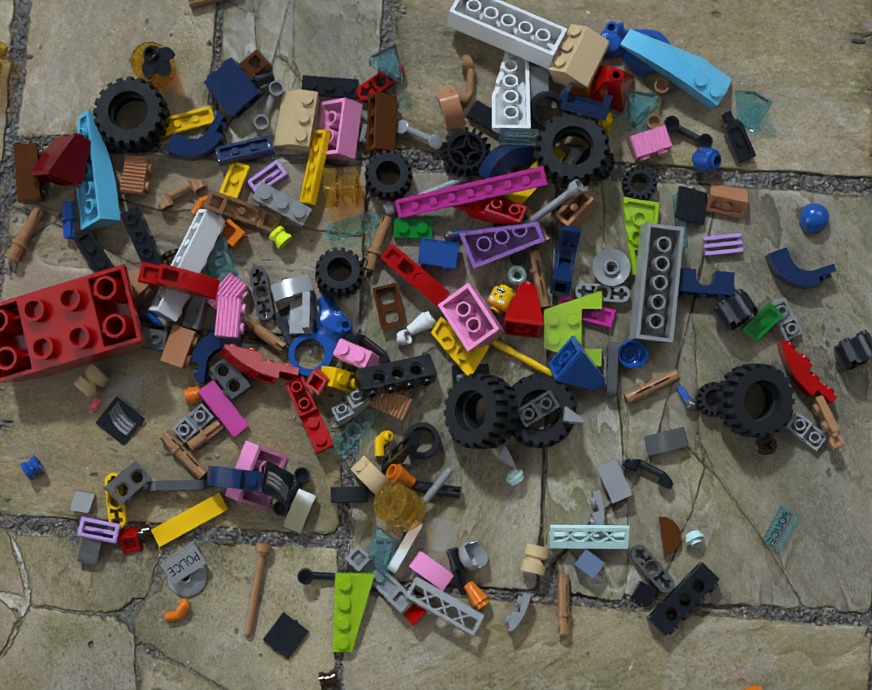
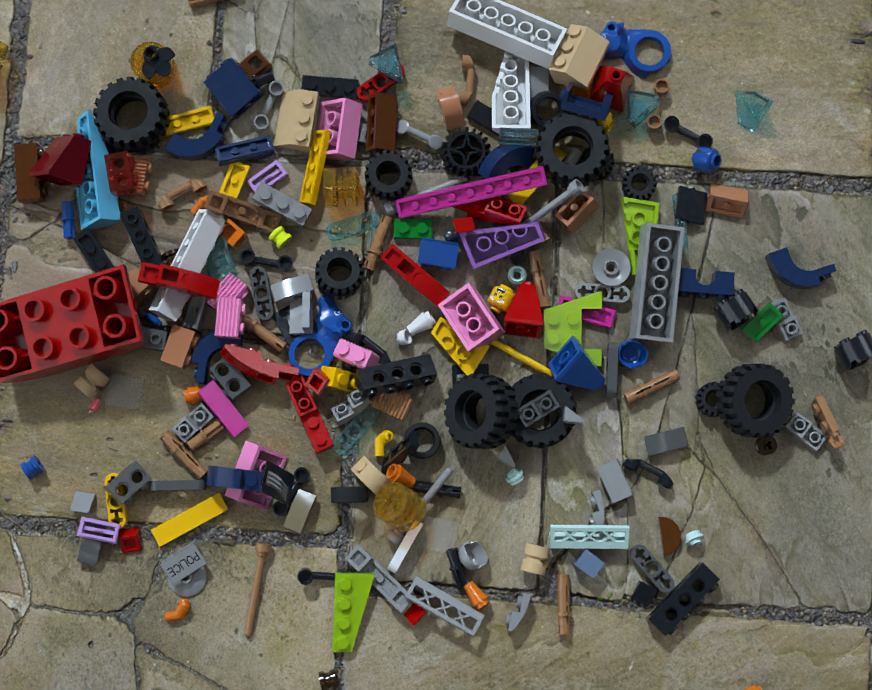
(20, 243): medium nougat pin -> none
(116, 175): none -> clear red brick
(120, 420): black sticker -> none
(145, 533): dark brown plate -> none
(249, 258): none -> black bar
(285, 635): black piece -> none
(381, 548): clear light blue slope -> none
(395, 306): reddish brown piece -> none
(431, 570): bright pink slope -> none
(463, 225): none -> red slope
(565, 260): dark blue arch -> none
(650, 143): bright pink brick -> none
(680, 67): medium azure wedge -> none
(690, 404): piece -> none
(737, 138): black hinge -> none
(738, 242): lavender tile -> none
(780, 527): clear light blue tile -> none
(797, 367): red slope -> none
(814, 218): blue hair -> none

